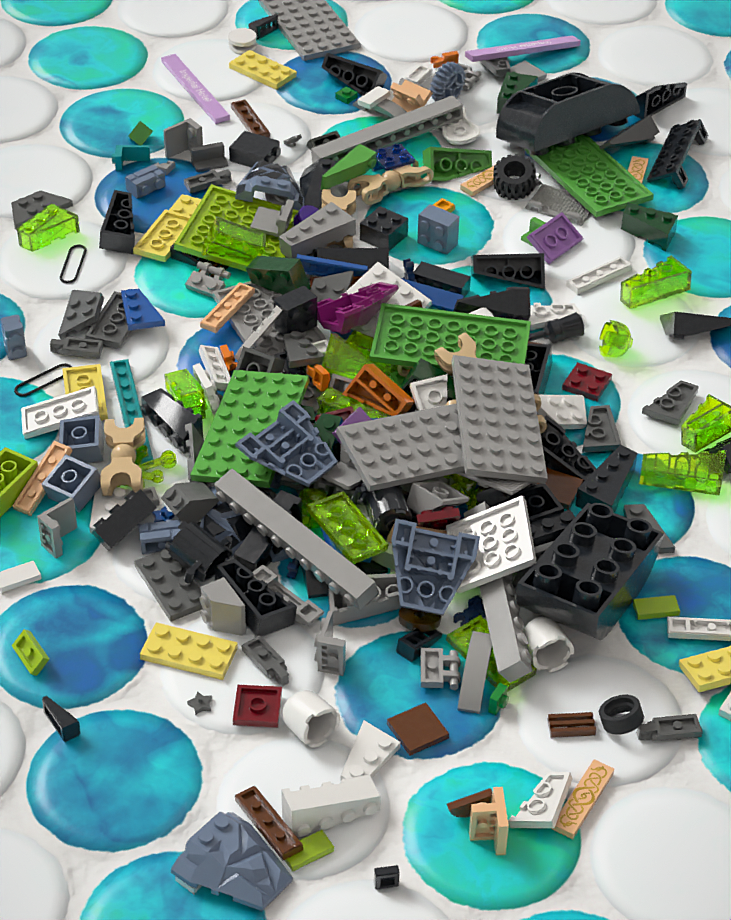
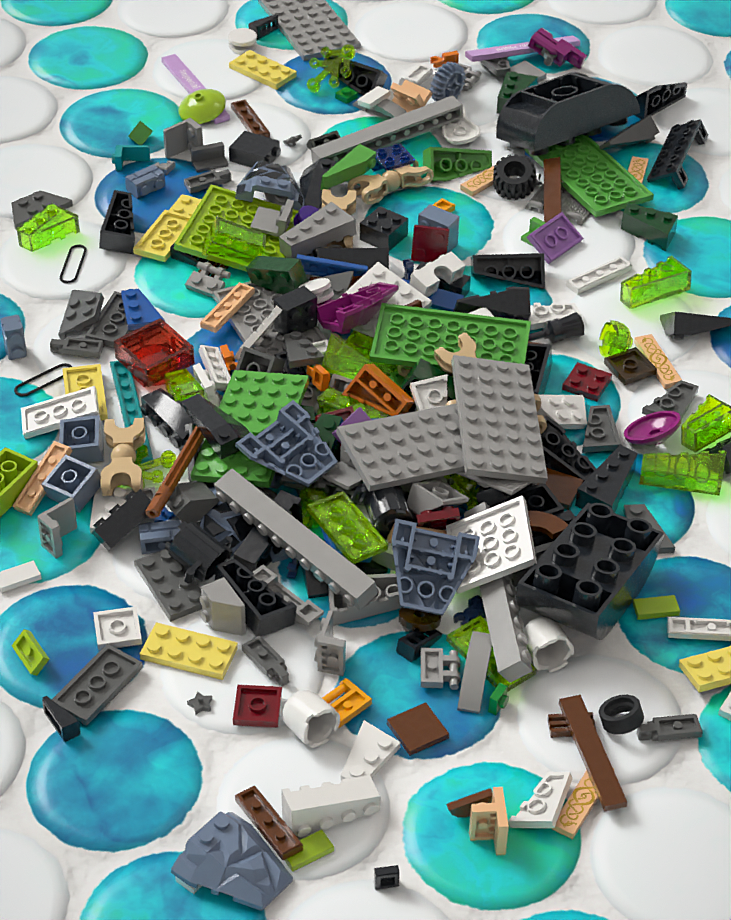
(98, 683): none -> dark grey plate
(117, 627): none -> white plate
(153, 352): none -> clear red container
(175, 474): none -> dark orange piece
(202, 105): none -> lime dish
(215, 425): none -> black wedge
(320, 288): none -> white head
(331, 66): none -> clear neon green plant
(349, 704): none -> light orange plate
(429, 243): none -> dark red plate
(446, 267): none -> white arch
(546, 523): none -> reddish brown tile
(552, 188): none -> reddish brown tile
(556, 51): none -> magenta plate
(592, 753): none -> reddish brown tile
(630, 366): none -> dark brown plate
(652, 351): none -> light nougat tile
(653, 428): none -> magenta dish

